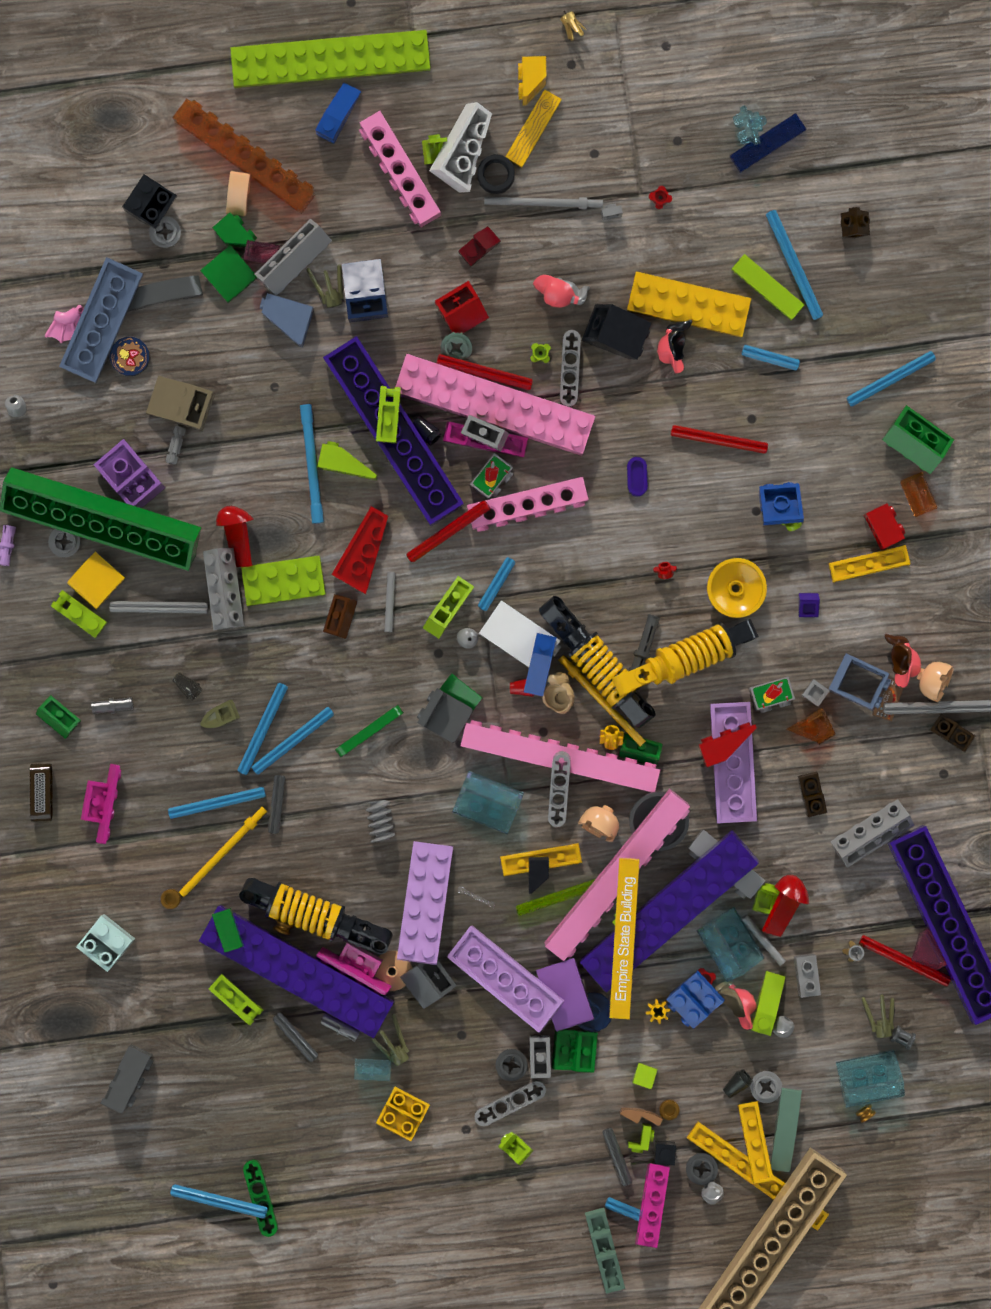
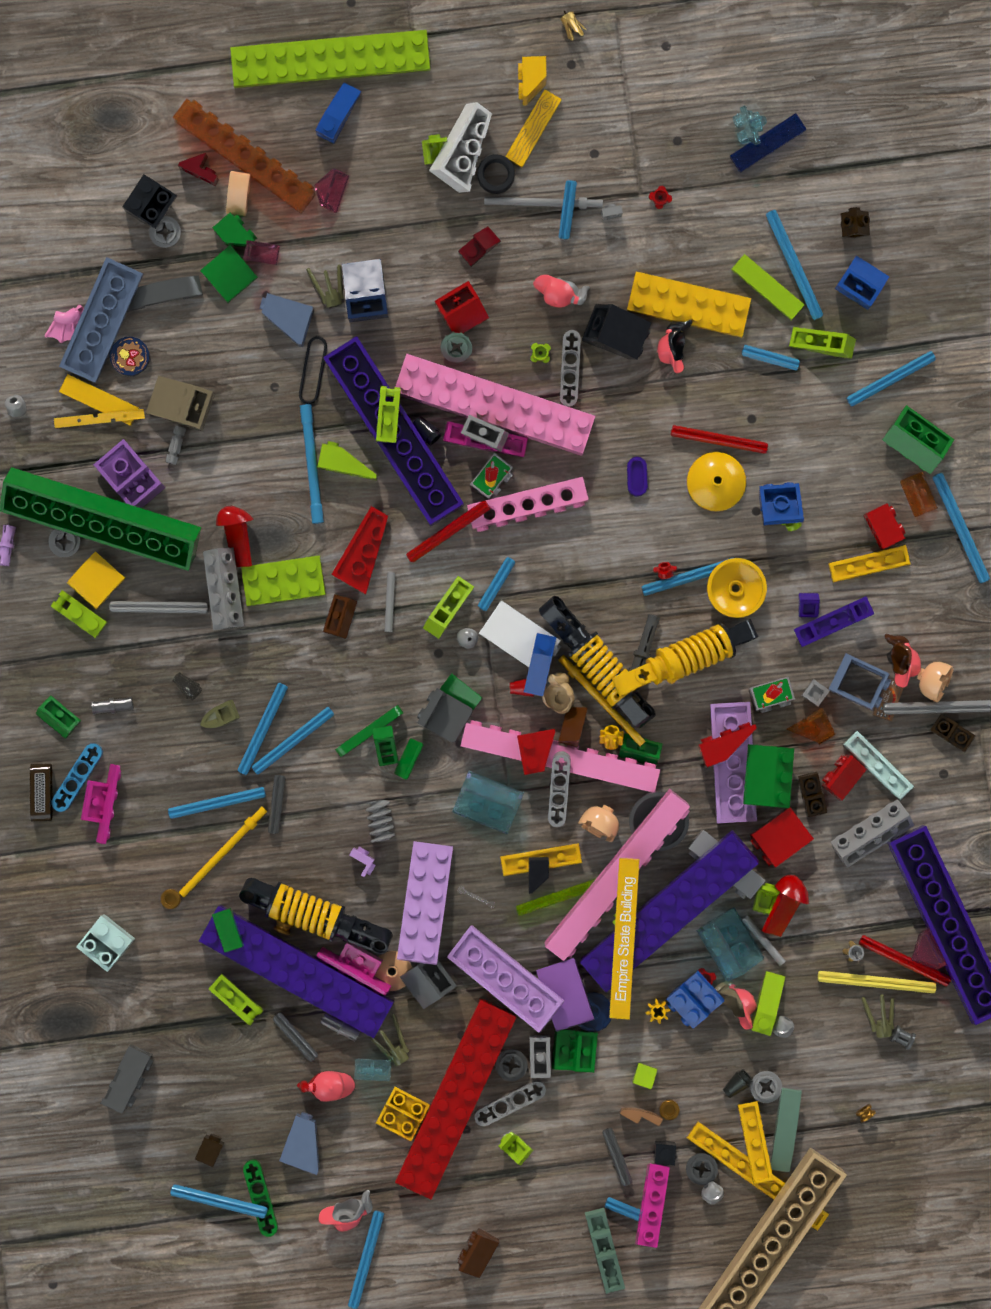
(78, 778): none -> dark azure beam
(95, 397): none -> yellow tile
(102, 418): none -> yellow piece
(194, 167): none -> dark red slope
(209, 1150): none -> dark brown brick
(293, 257): light grey brick -> none
(302, 1144): none -> sand blue slope
(304, 370): none -> black piece
(328, 1086): none -> coral hair
(331, 189): none -> clear pink slope
(346, 1214): none -> light grey hair
(362, 855): none -> lavender bracket
(366, 1258): none -> dark azure axle
(377, 124): bright pink brick -> none
(385, 745): none -> green slope
(408, 758): none -> green slope
(455, 1098): none -> red brick
(478, 1253): none -> reddish brown slope
(485, 372): red axle -> none
(535, 750): none -> red wing
(567, 209): none -> dark azure axle
(572, 726): none -> reddish brown slope
(647, 1136): lime bracket -> none
(679, 579): none -> dark azure axle
(708, 493): none -> yellow dish
(768, 776): none -> green slope
(781, 837): none -> red brick
(807, 975): light grey brick -> none
(823, 342): none -> lime slope
(834, 621): none -> dark purple slope
(843, 777): none -> red slope
(862, 282): none -> blue slope
(870, 1079): clear light blue slope -> none
(877, 982): none -> light yellow axle
(878, 765): none -> light aqua tile
(961, 528): none -> dark azure axle

